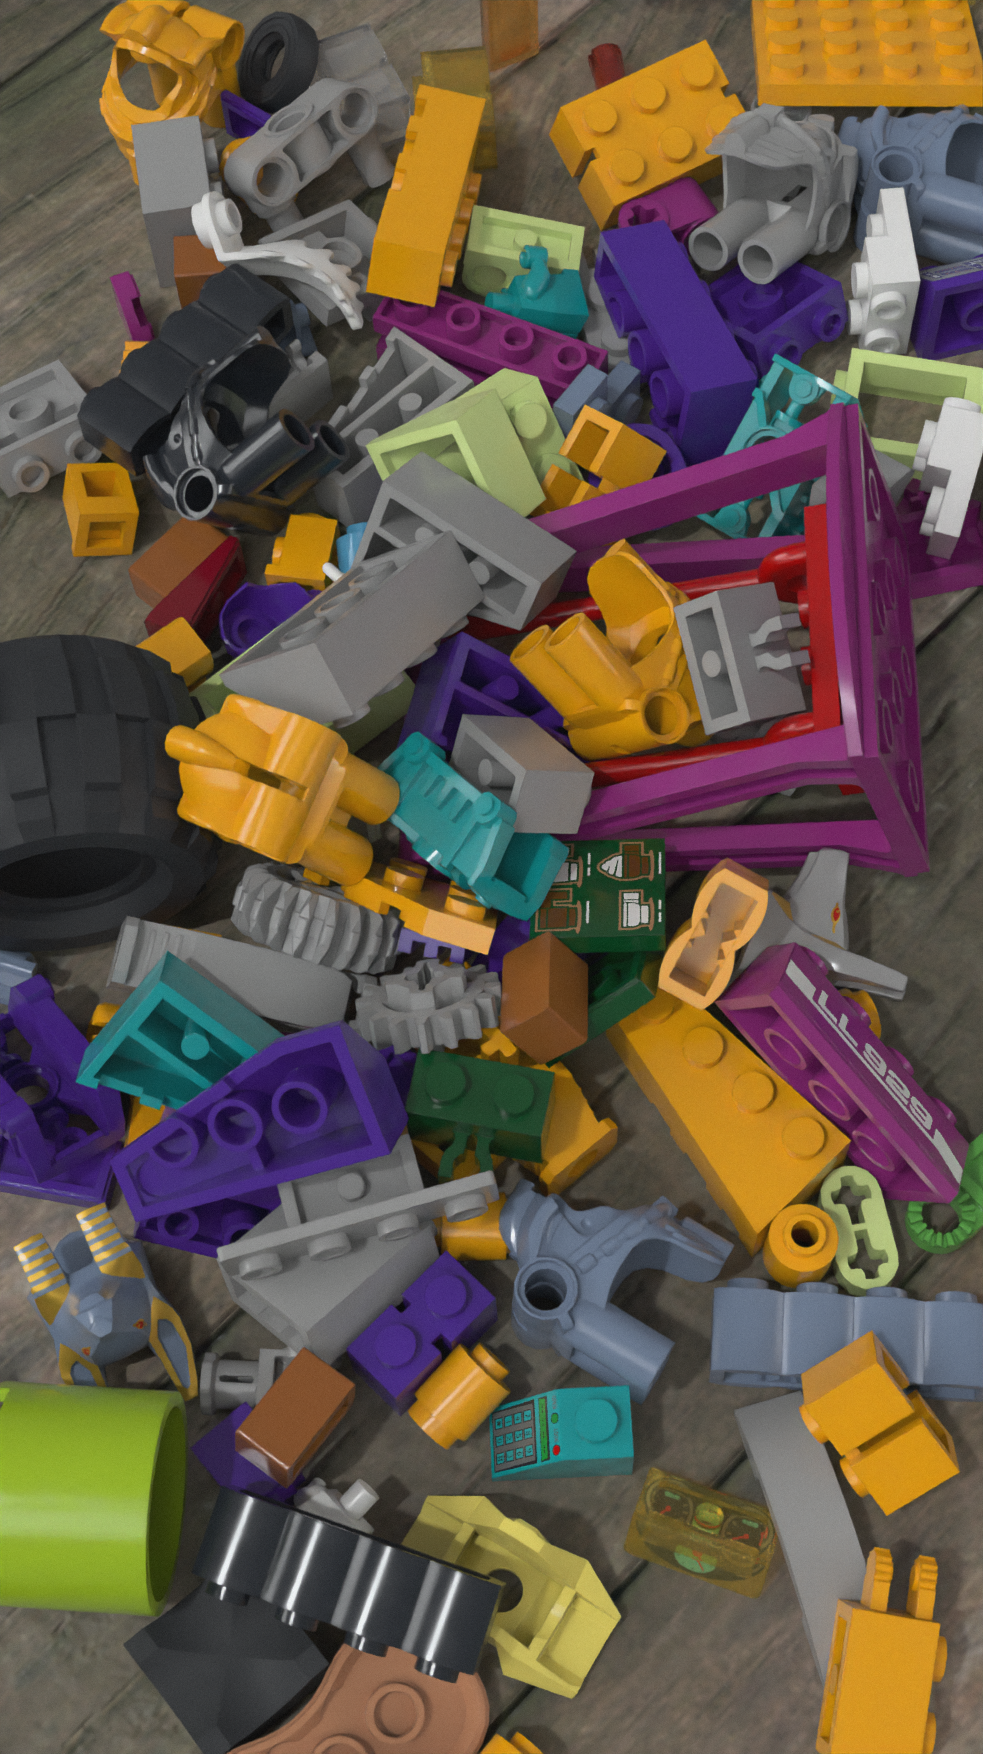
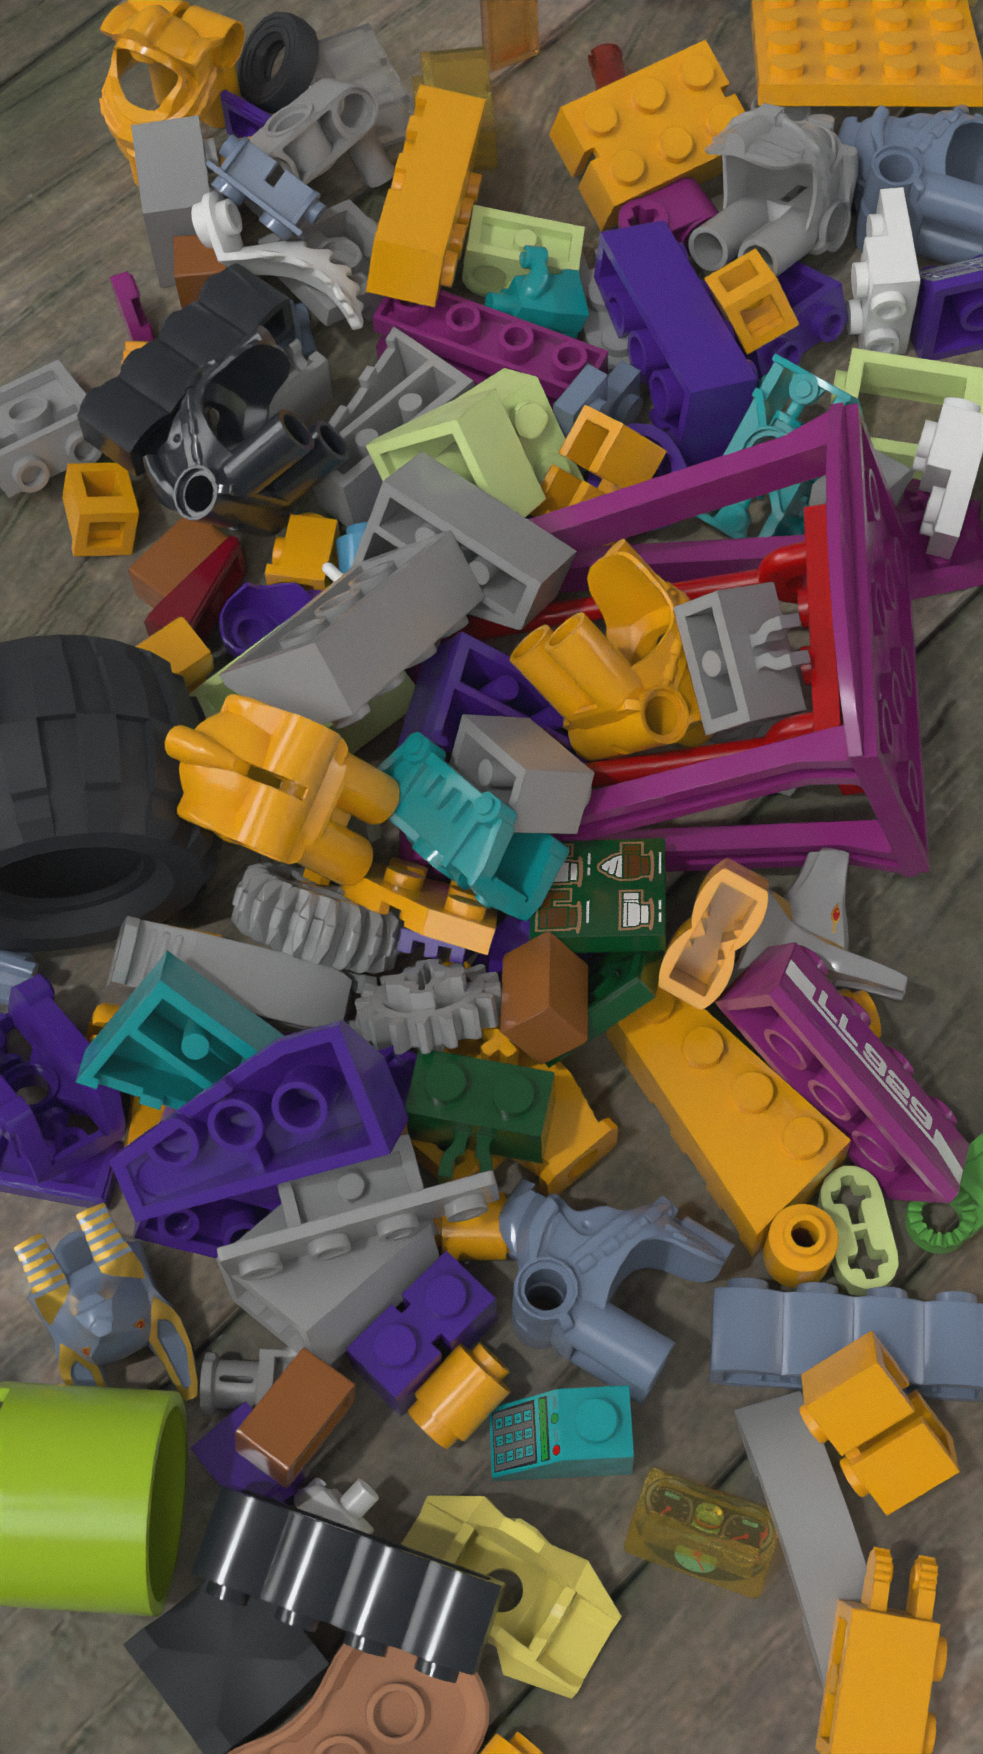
(245, 176): none -> sand blue hinge
(752, 300): none -> light orange brick

